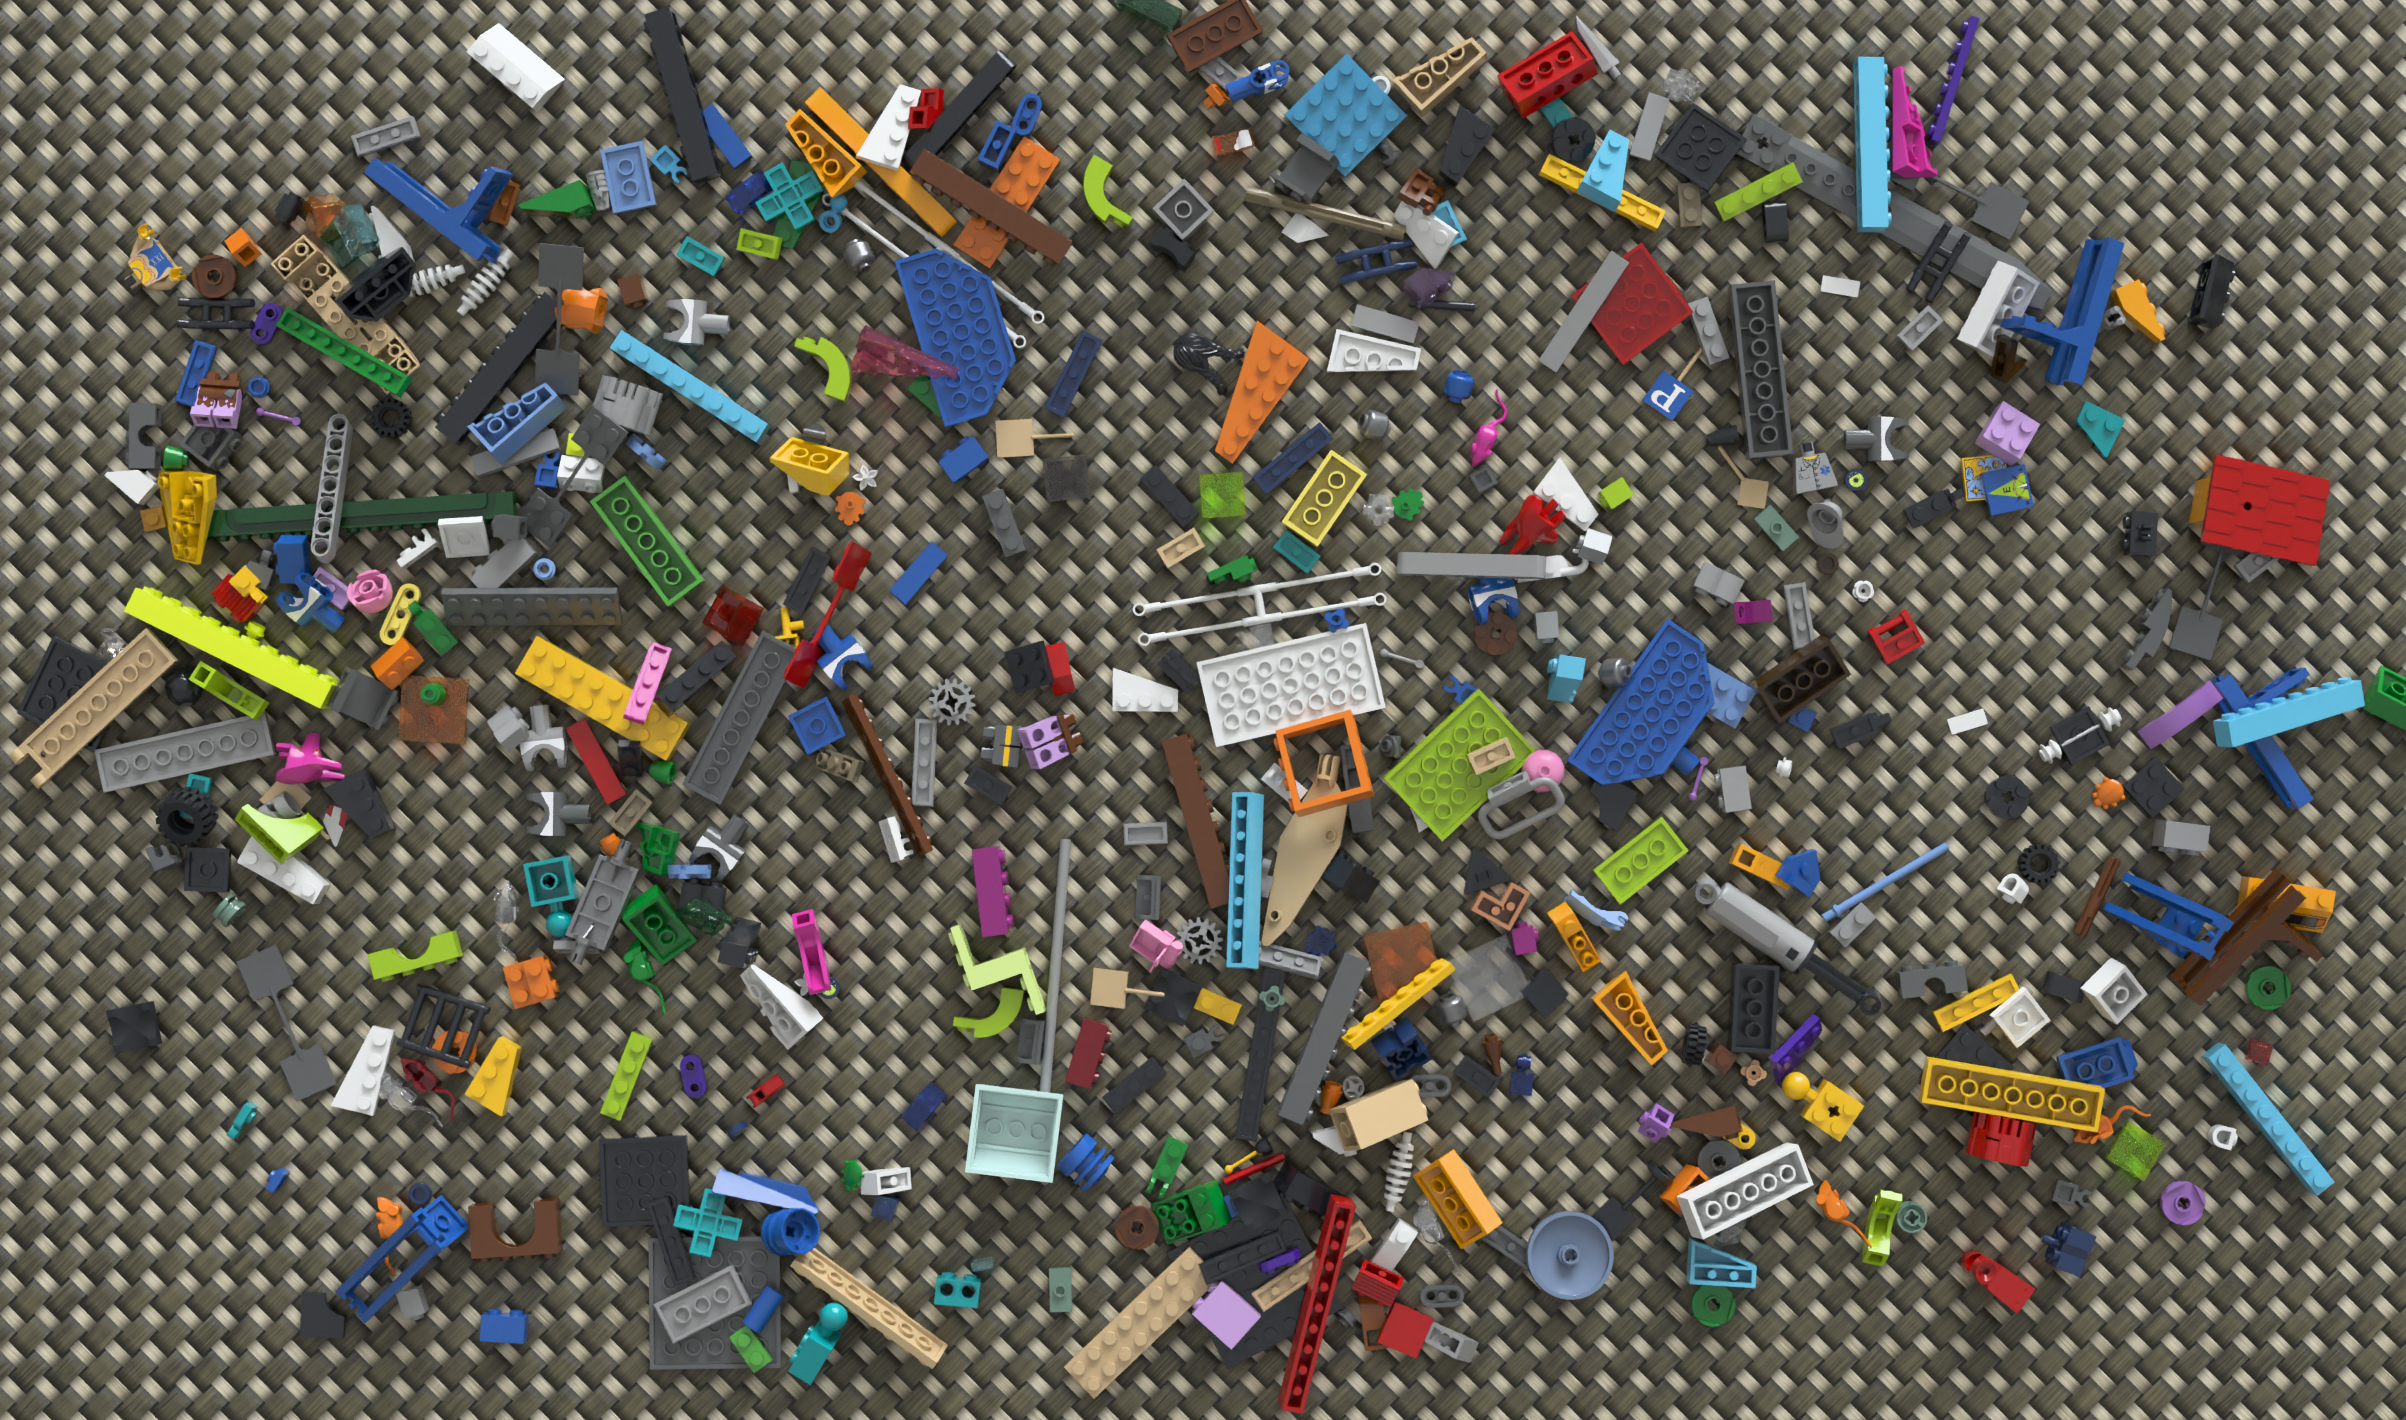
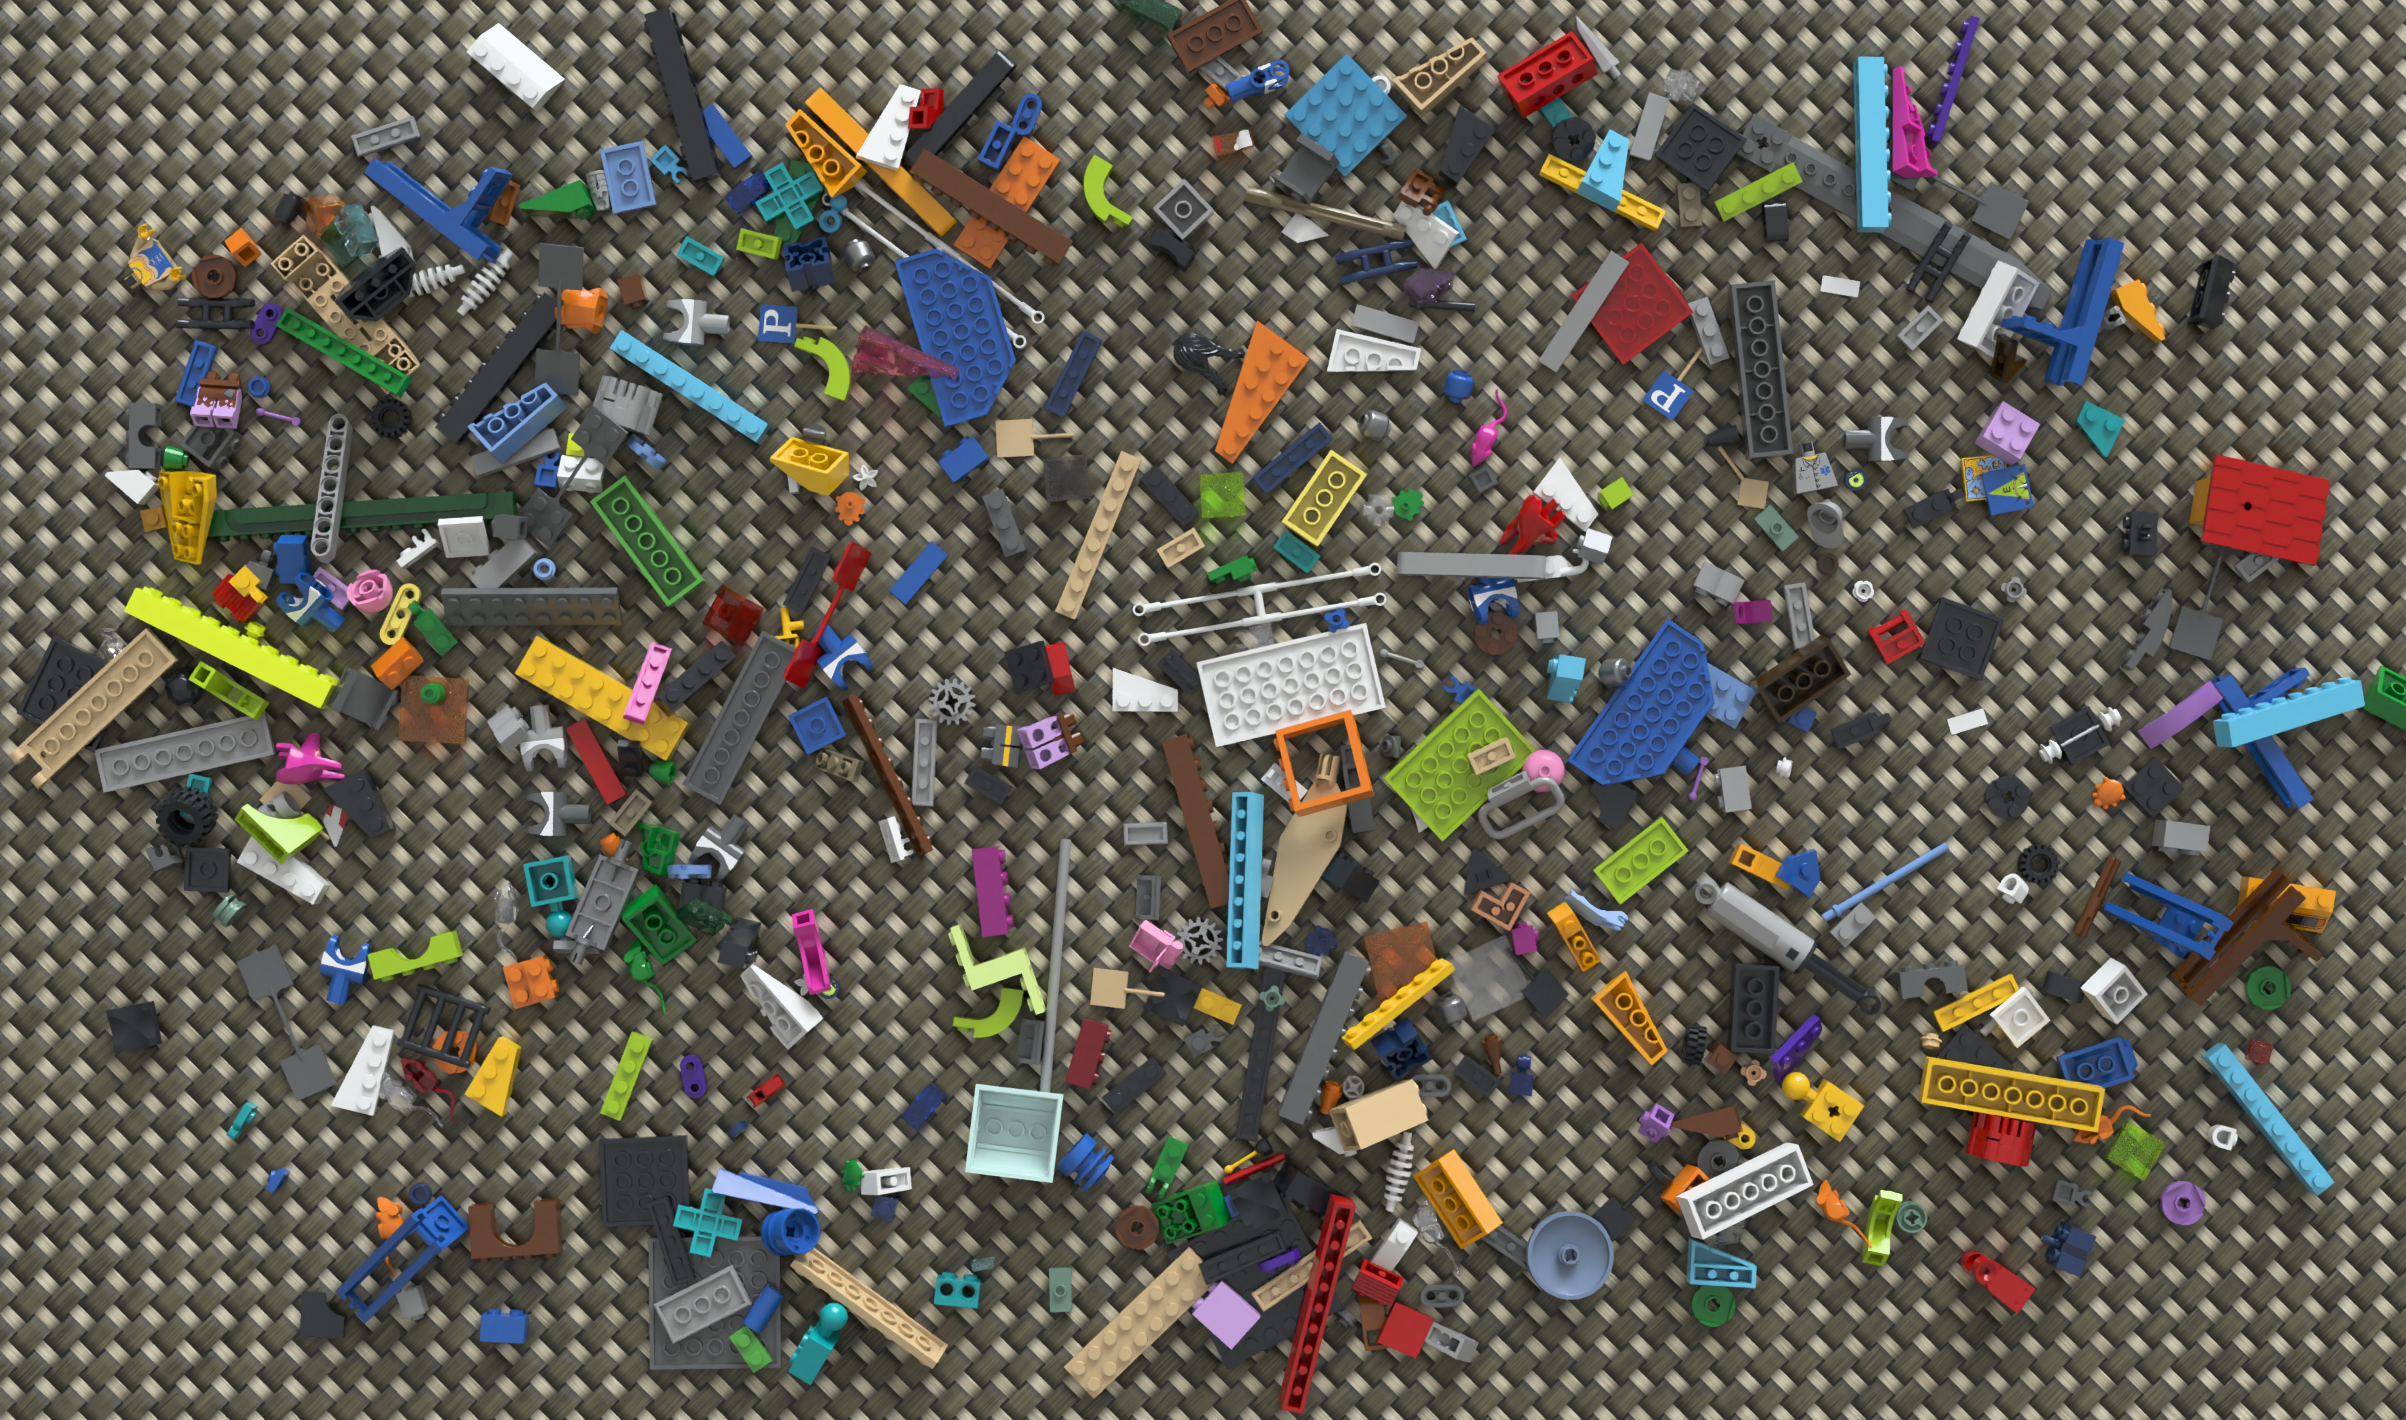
(343, 970): none -> blue connector
(780, 324): none -> blue piece
(808, 264): none -> dark blue brick
(1098, 535): none -> tan plate
(1931, 1041): none -> tan plate
(1961, 638): none -> black plate
(2019, 589): none -> light grey plate

